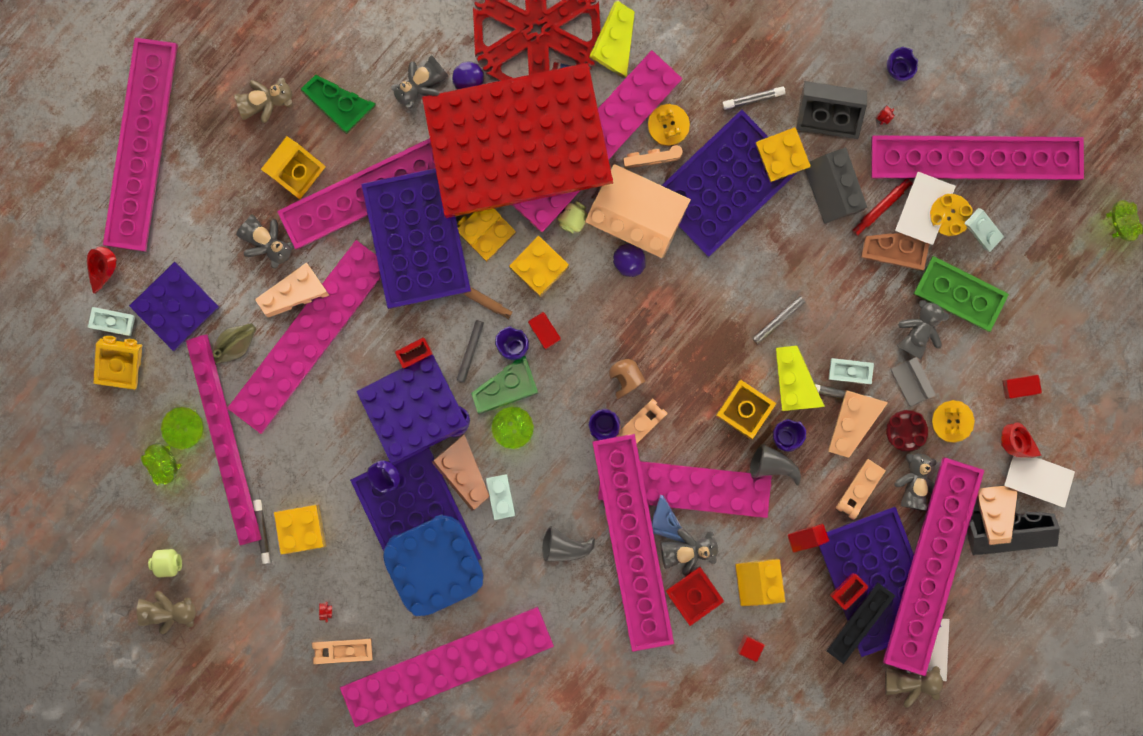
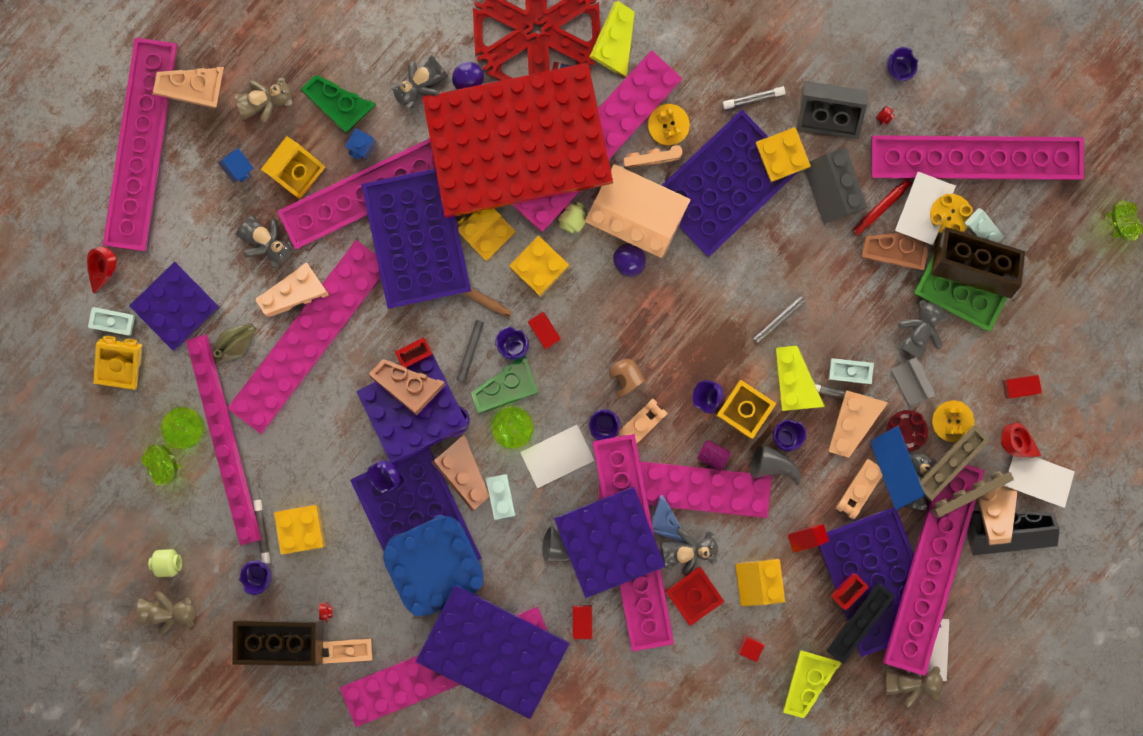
(190, 86): none -> light nougat wing
(236, 166): none -> blue brick
(255, 577): none -> dark purple hair
(277, 643): none -> dark brown brick
(360, 144): none -> blue brick
(406, 386): none -> nougat wing
(492, 651): none -> dark purple plate
(557, 456): none -> white sticker
(582, 622): none -> red piece
(609, 542): none -> dark purple plate
(708, 396): none -> dark purple hair
(714, 455): none -> magenta piece
(808, 680): none -> neon yellow wing
(897, 468): none -> blue piece
(953, 462): none -> dark tan plate
(978, 262): none -> dark brown brick
(978, 489): none -> dark tan plate

